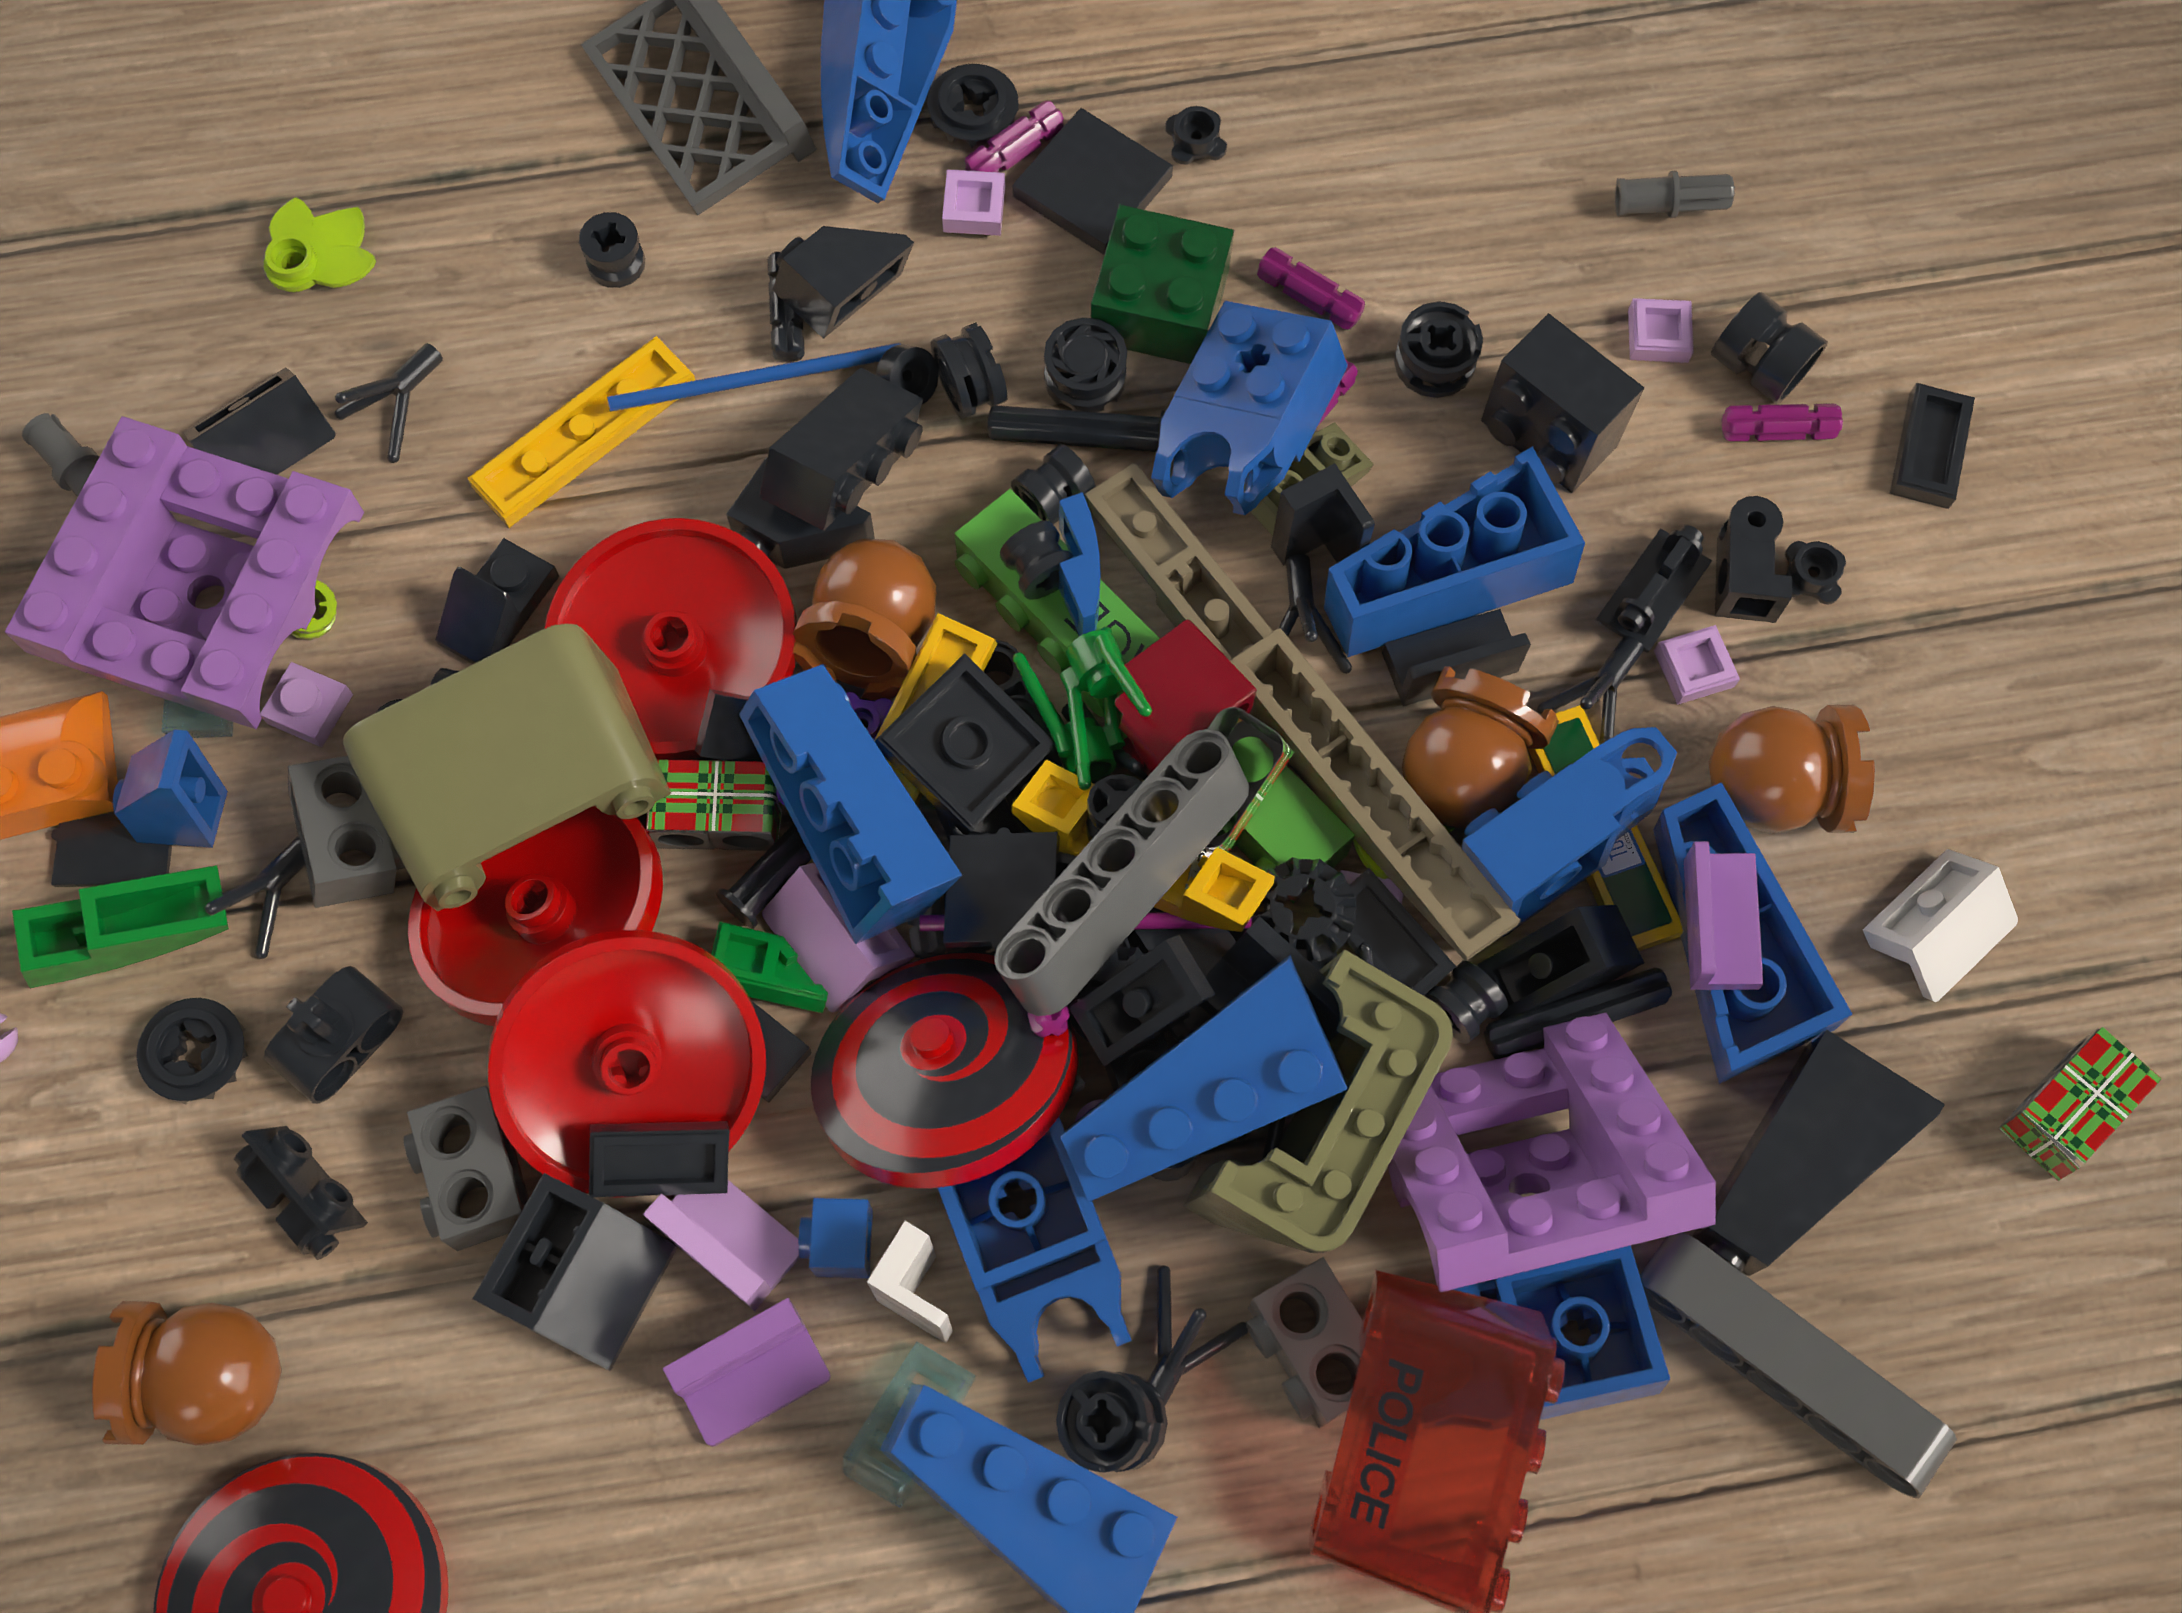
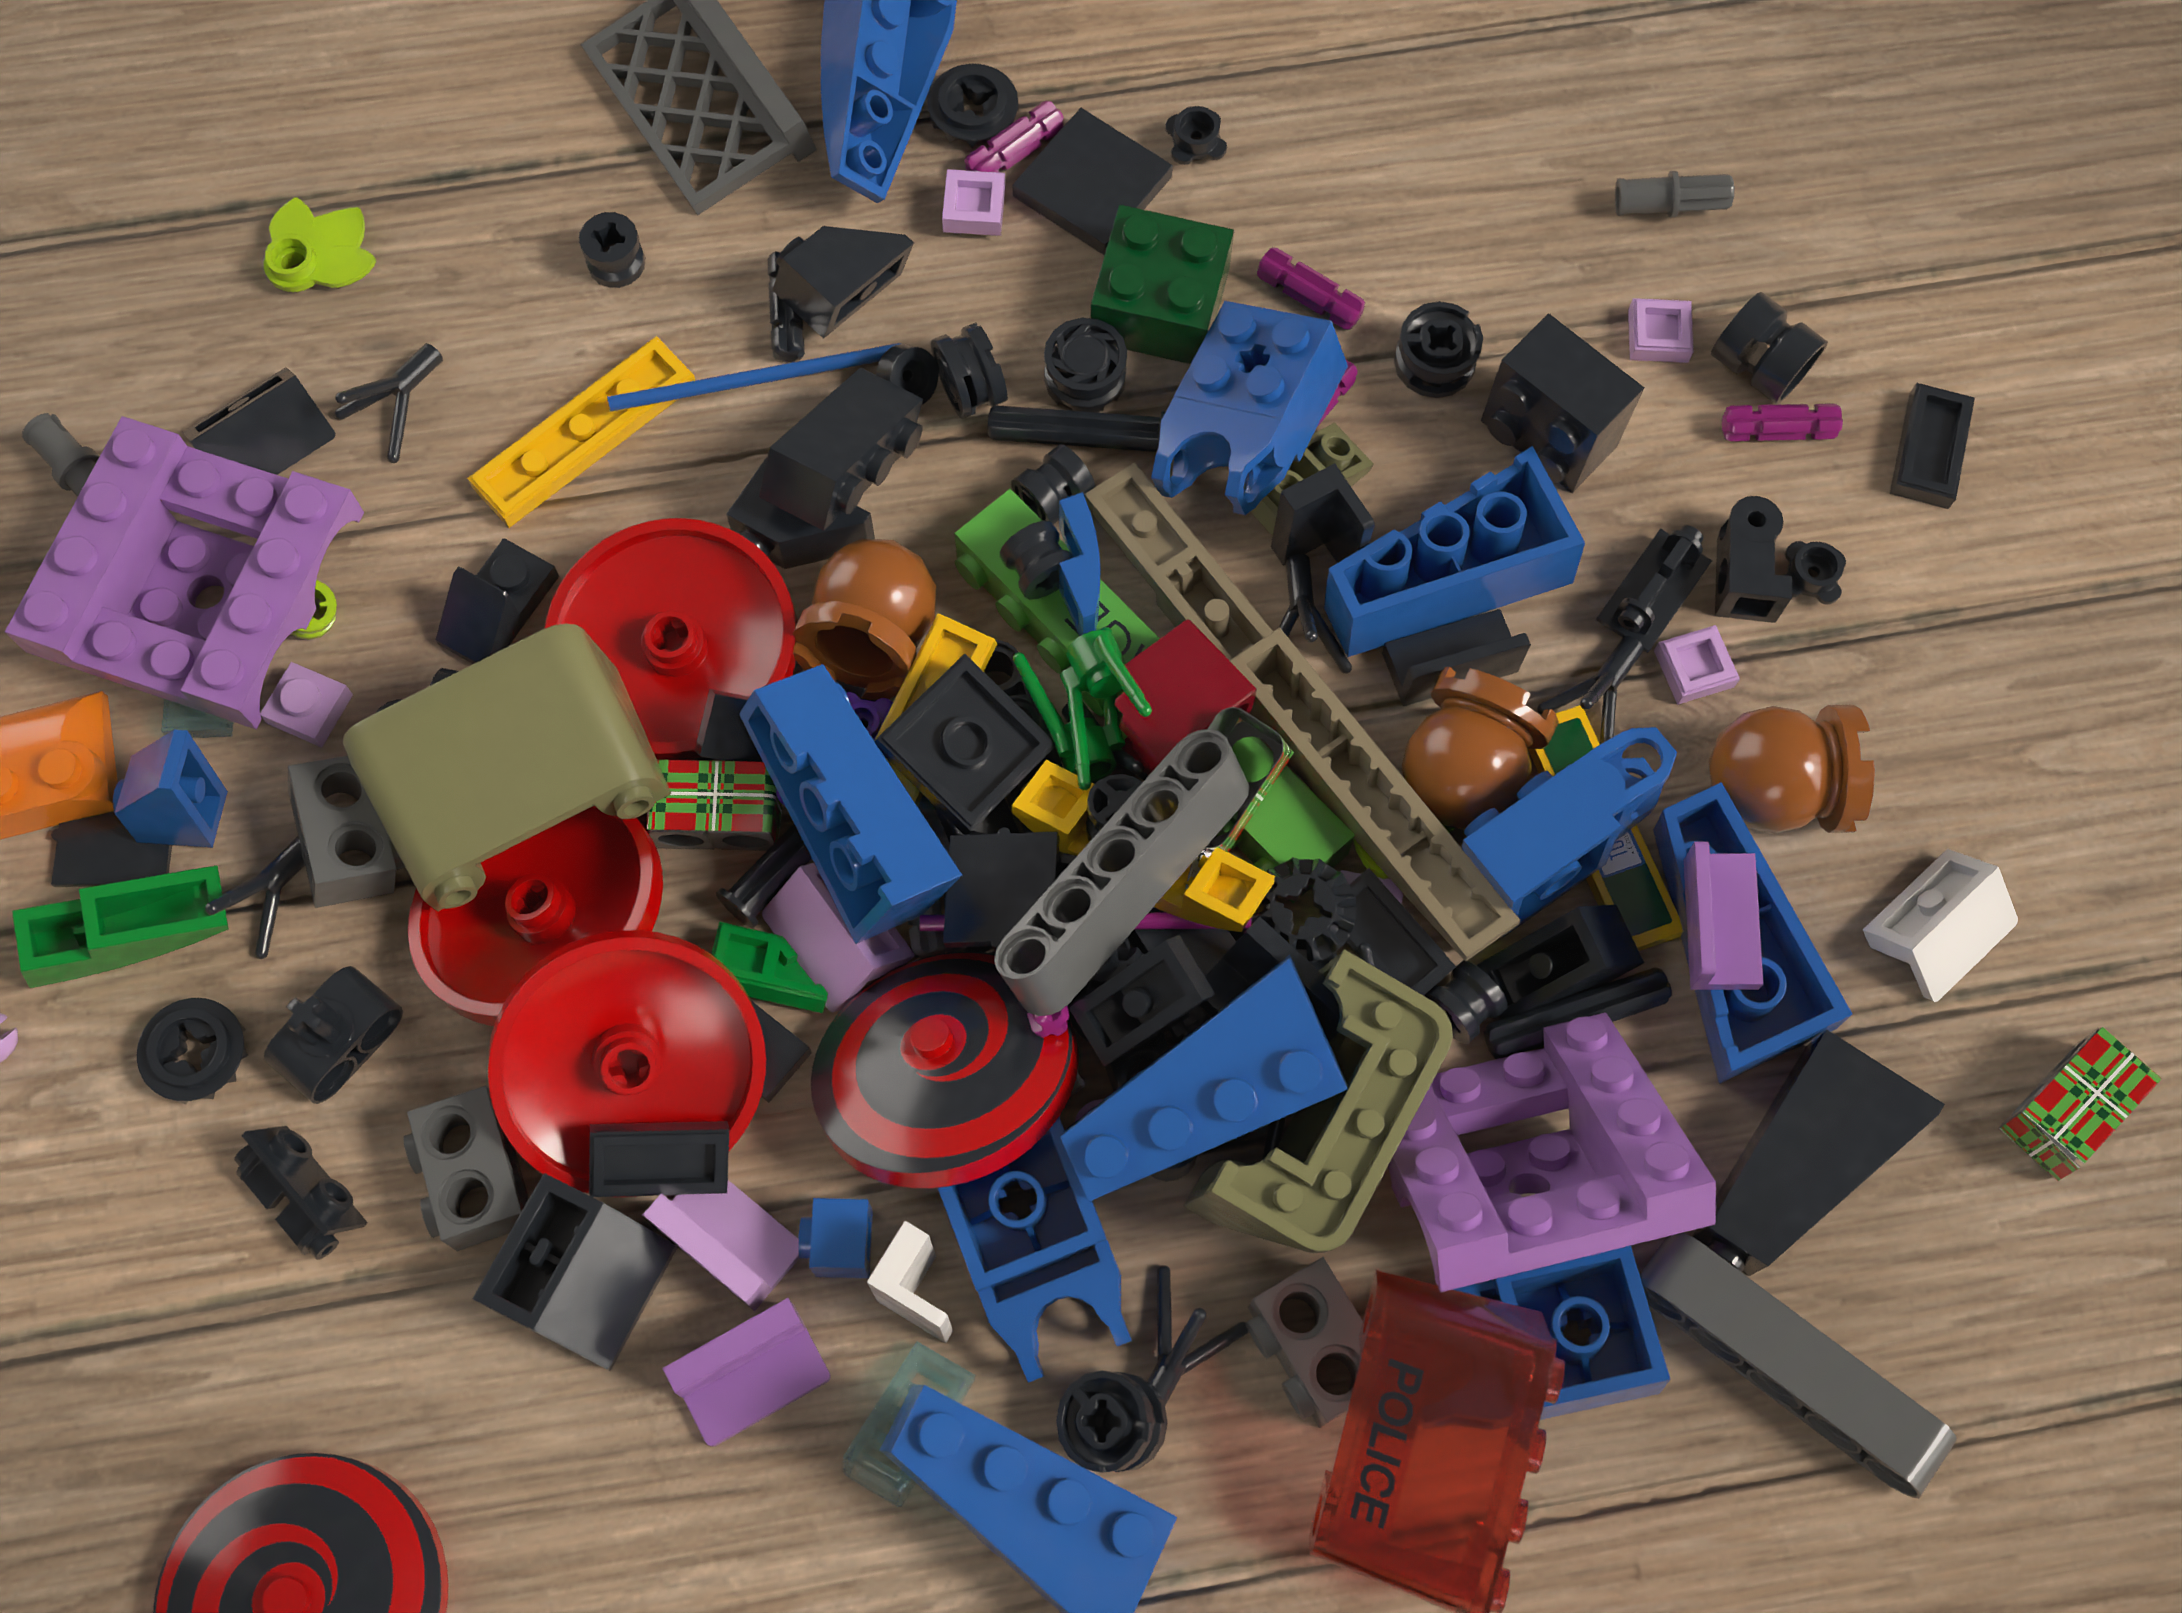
(187, 1375): dark orange tile -> none

